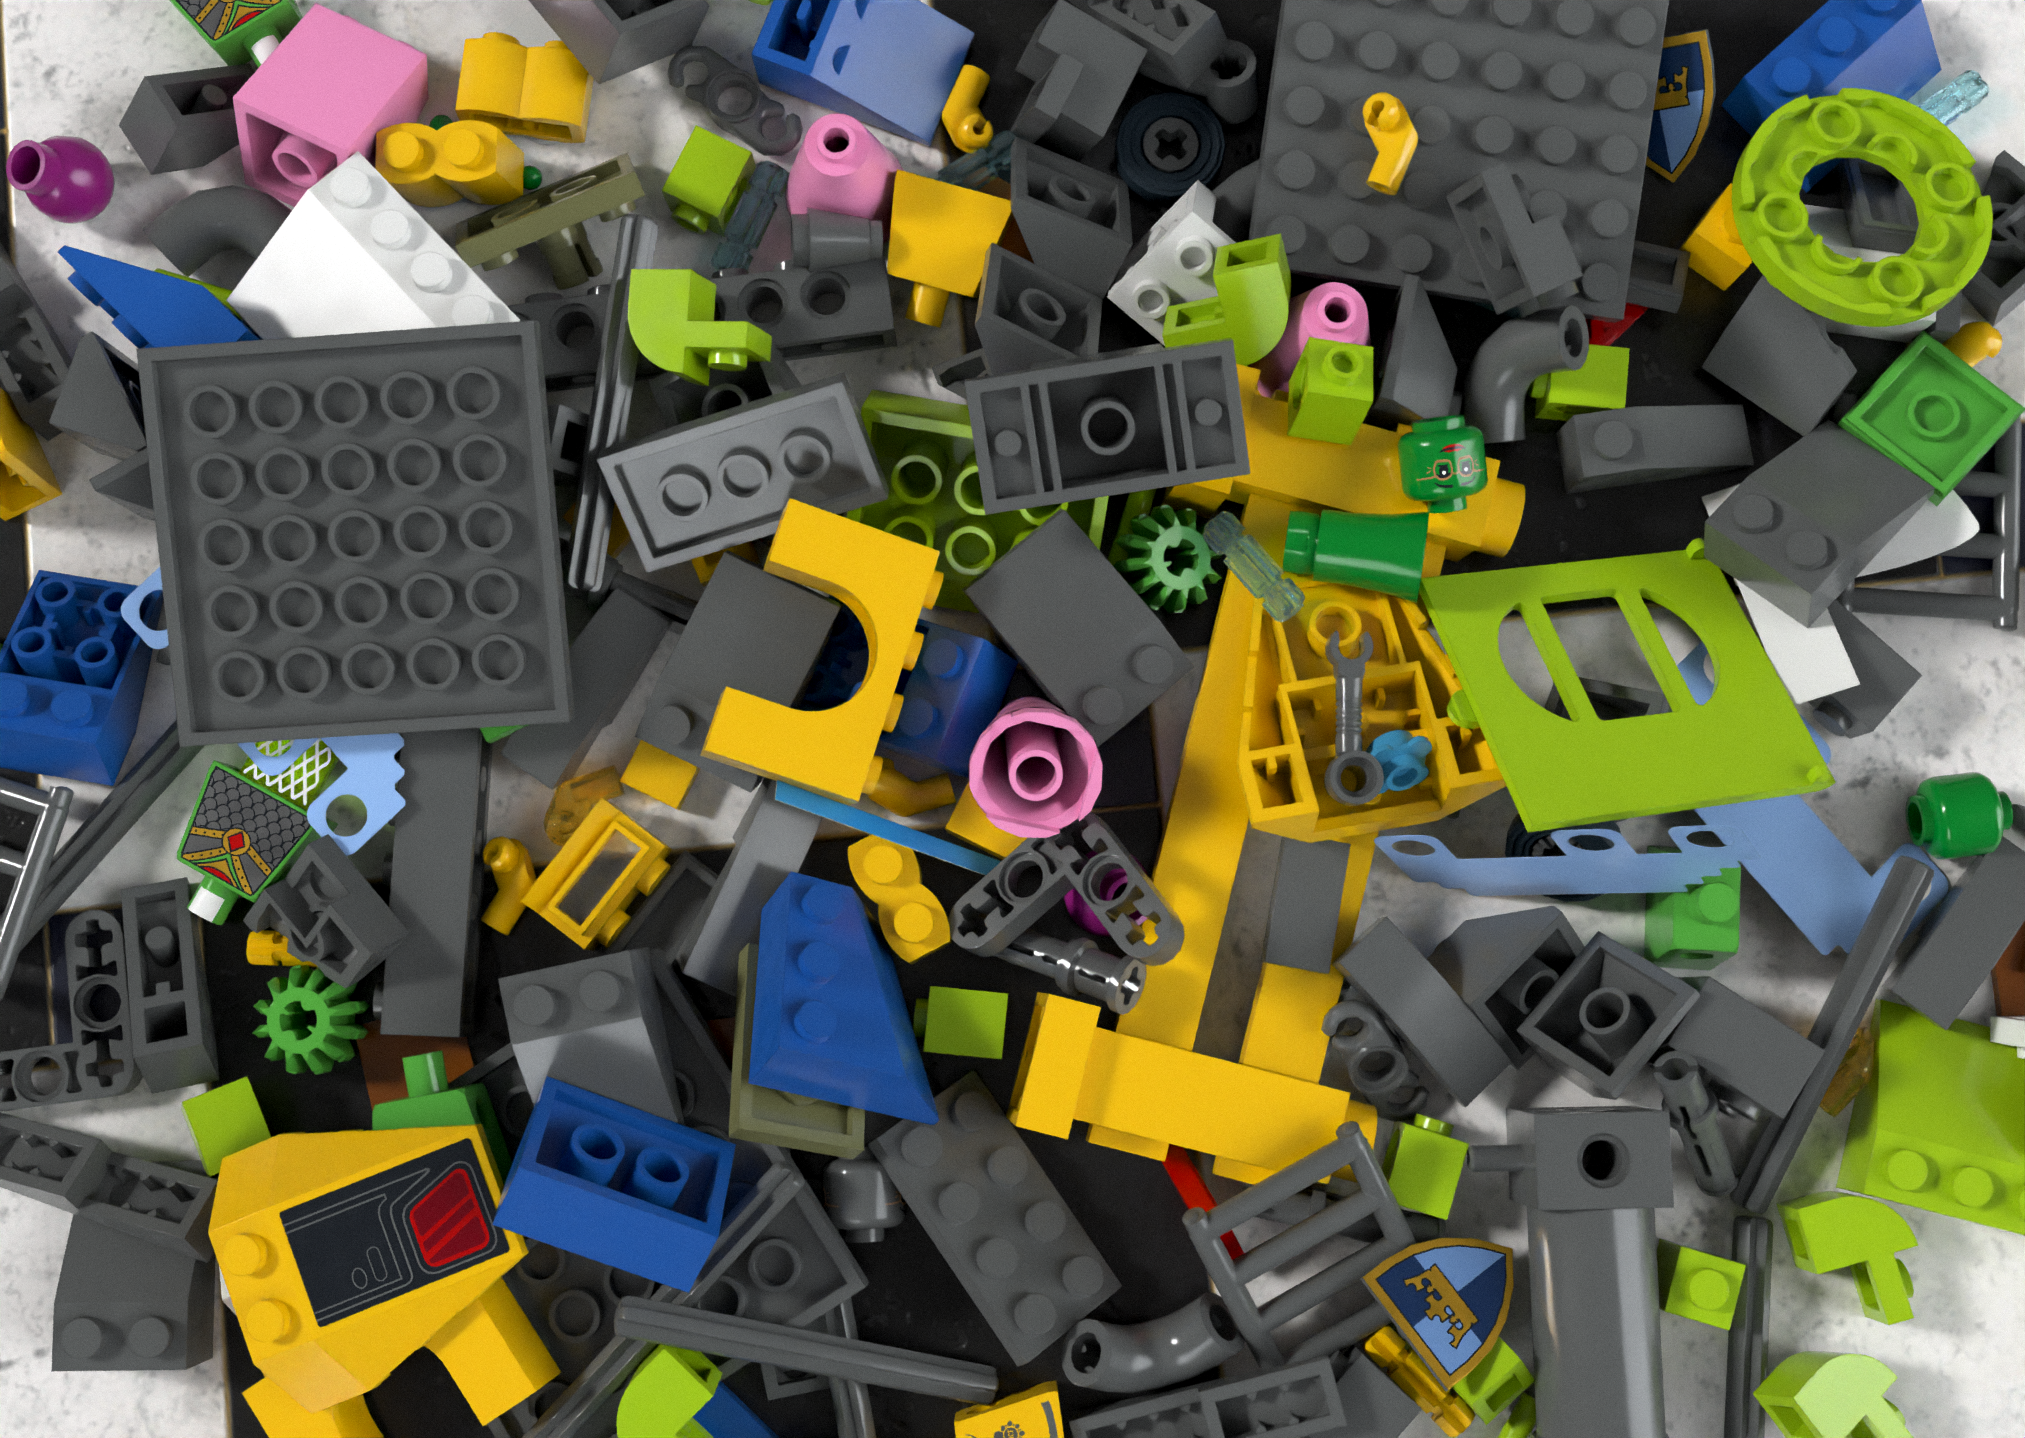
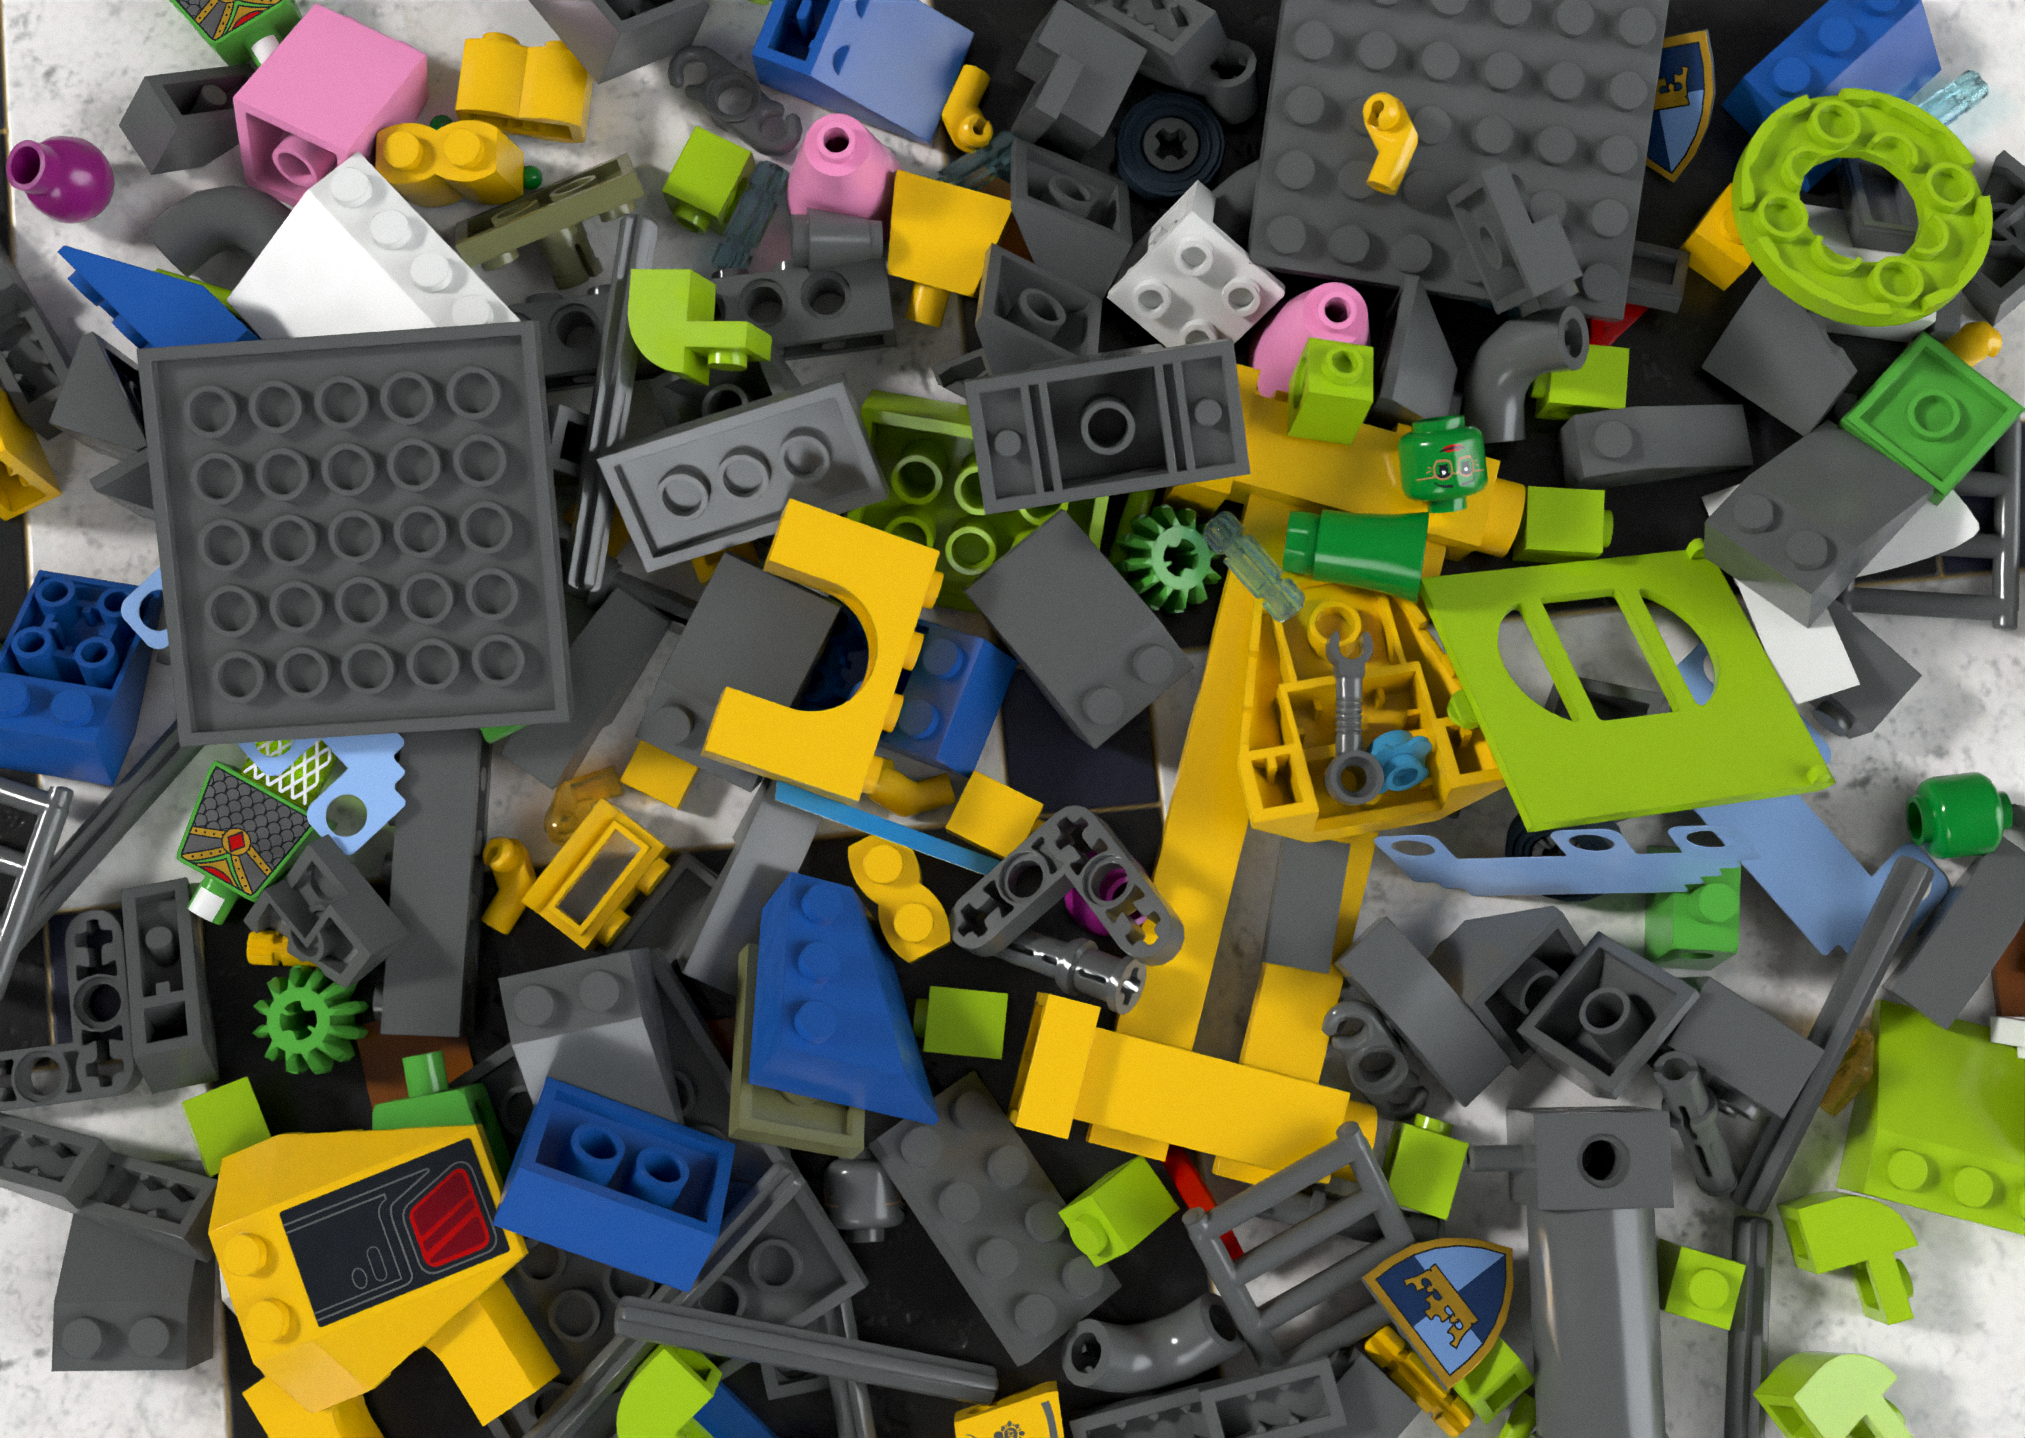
(1035, 769): bright pink cone -> none
(1118, 1211): none -> lime brick
(1250, 302): lime brick -> none
(1562, 525): none -> lime brick

